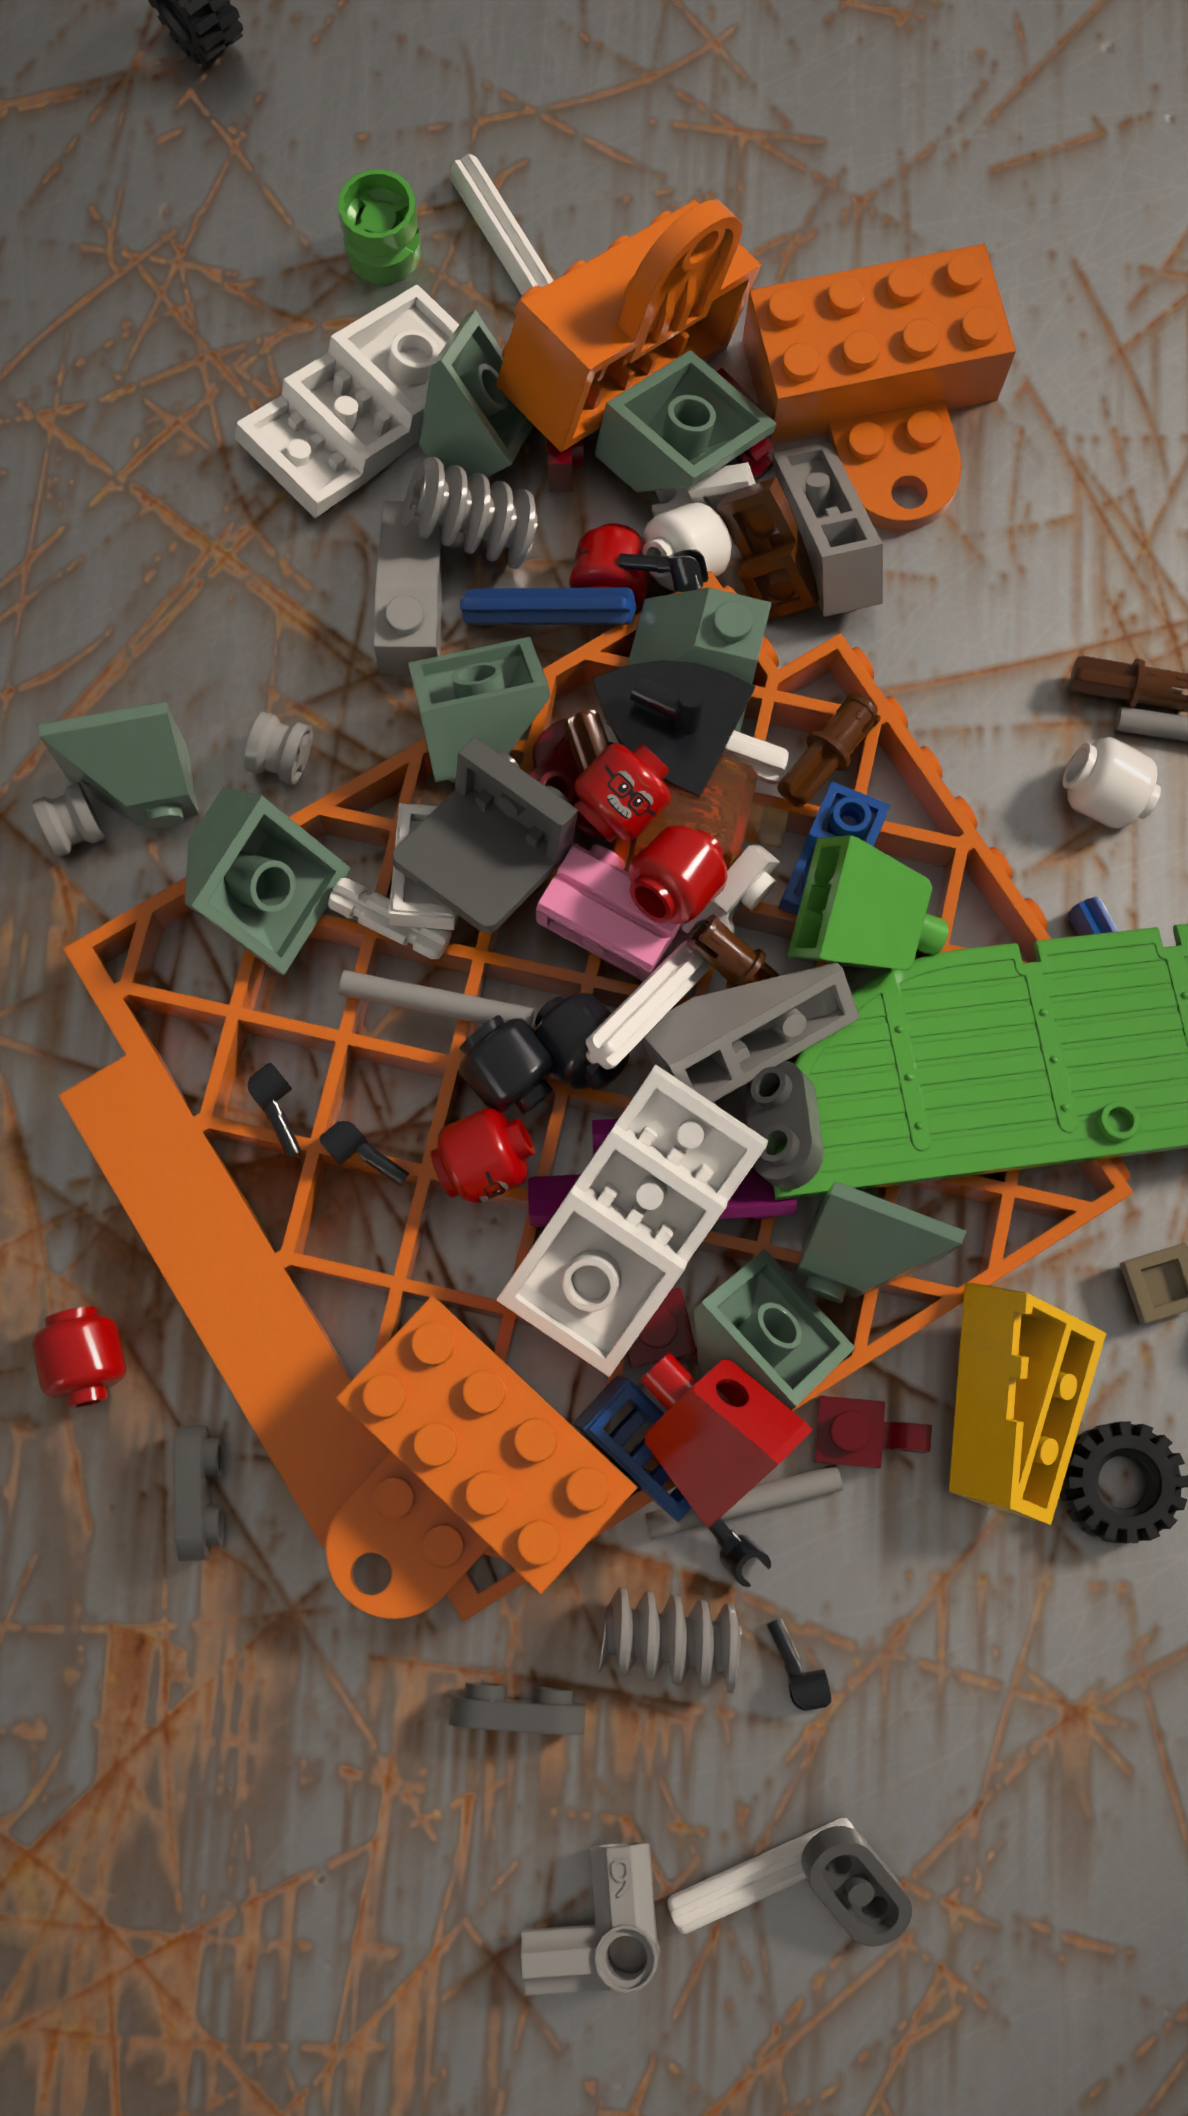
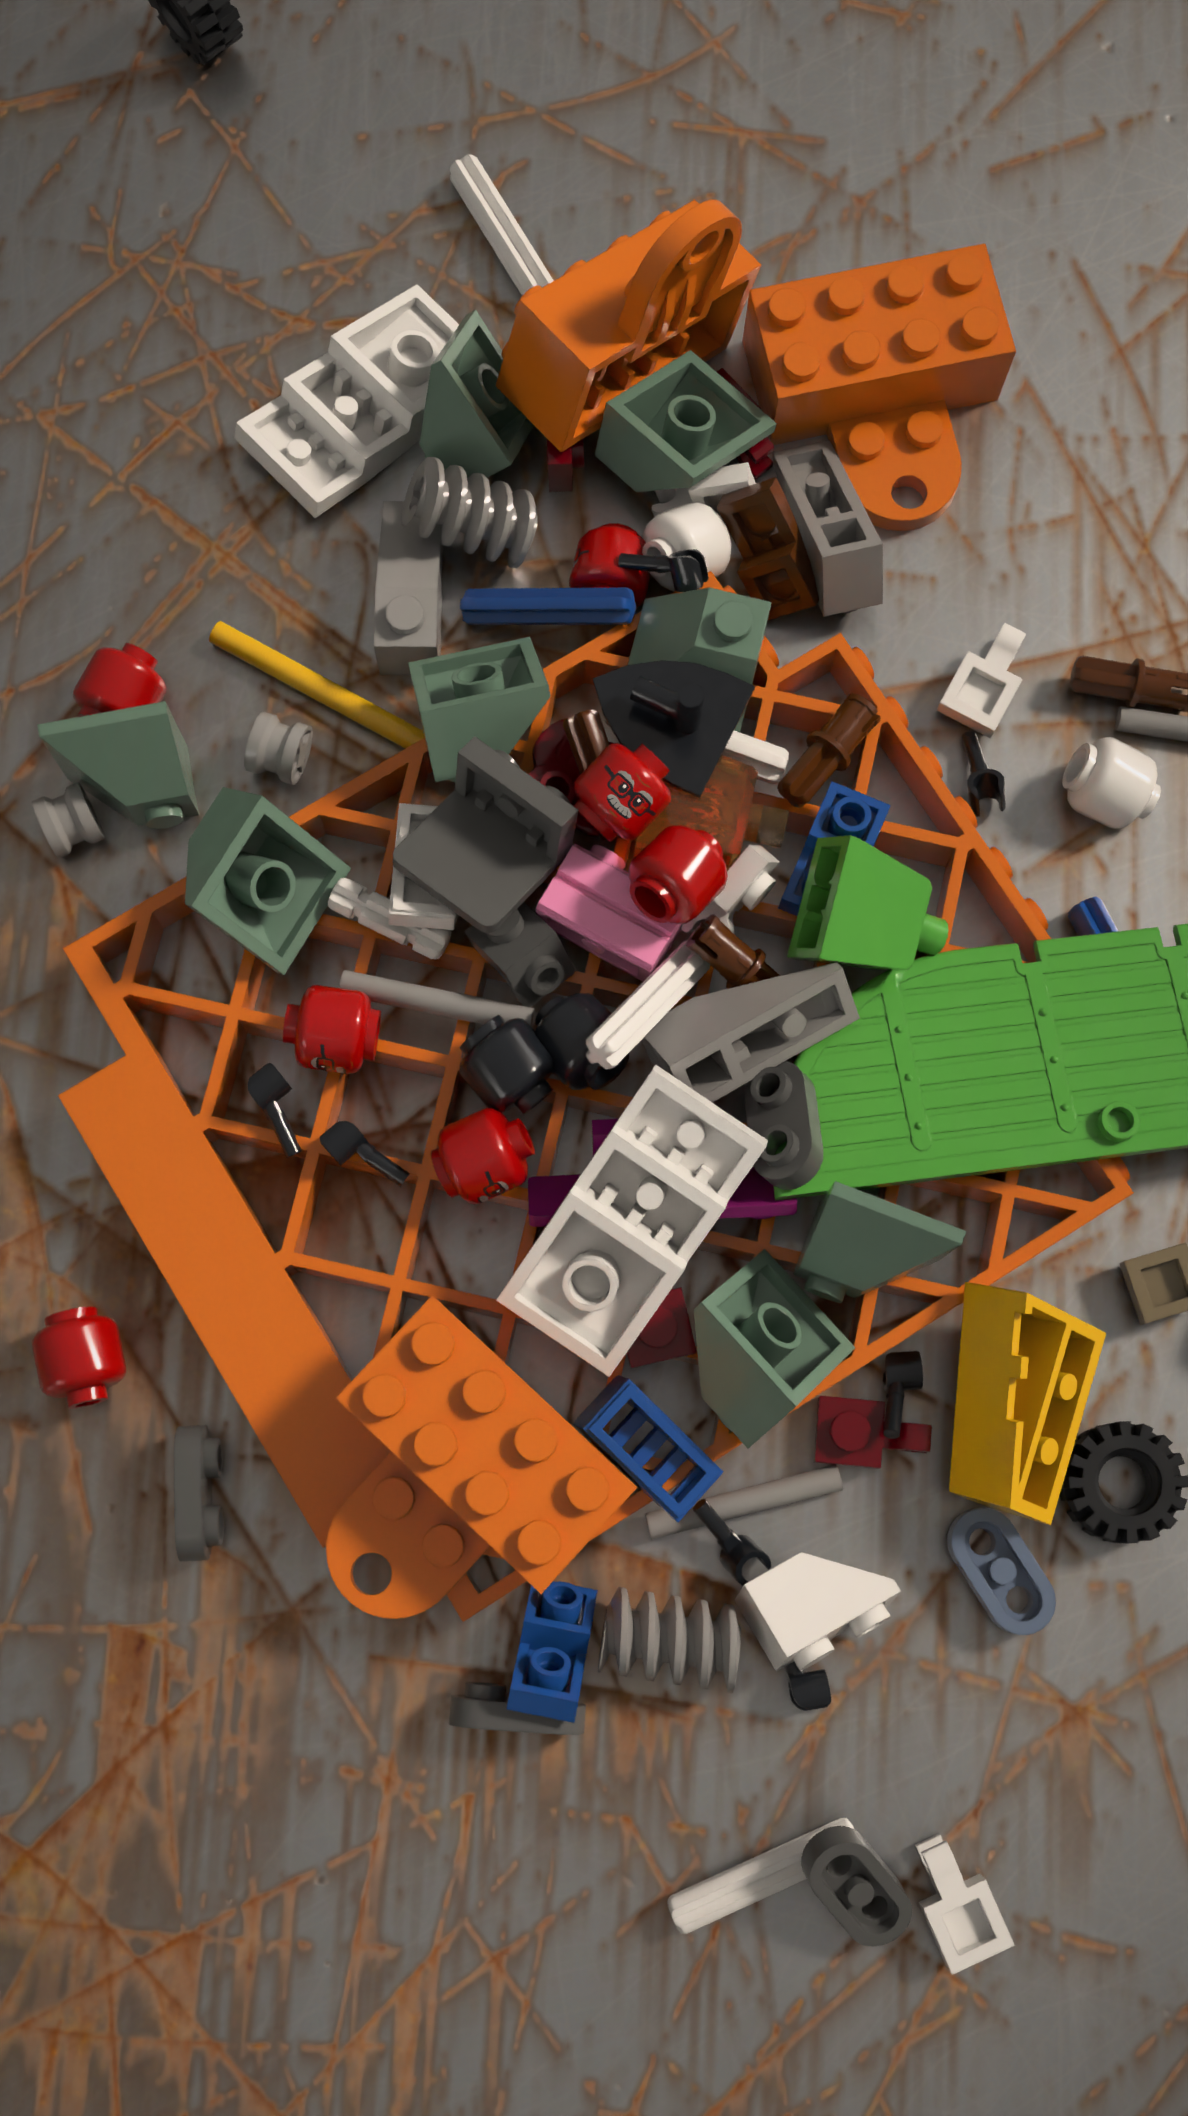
(118, 681): none -> red head
(315, 685): none -> yellow bar
(332, 1029): none -> red head
(379, 226): bright green wheel -> none
(525, 954): none -> dark grey bracket
(553, 1651): none -> blue slope
(579, 1956): light grey piece -> none
(718, 1433): red torso -> none
(809, 1603): none -> white slope
(902, 1373): none -> black hand
(962, 1912): none -> white plate
(982, 781): none -> black hand
(984, 686): none -> white plate
(1000, 1569): none -> sand blue plate

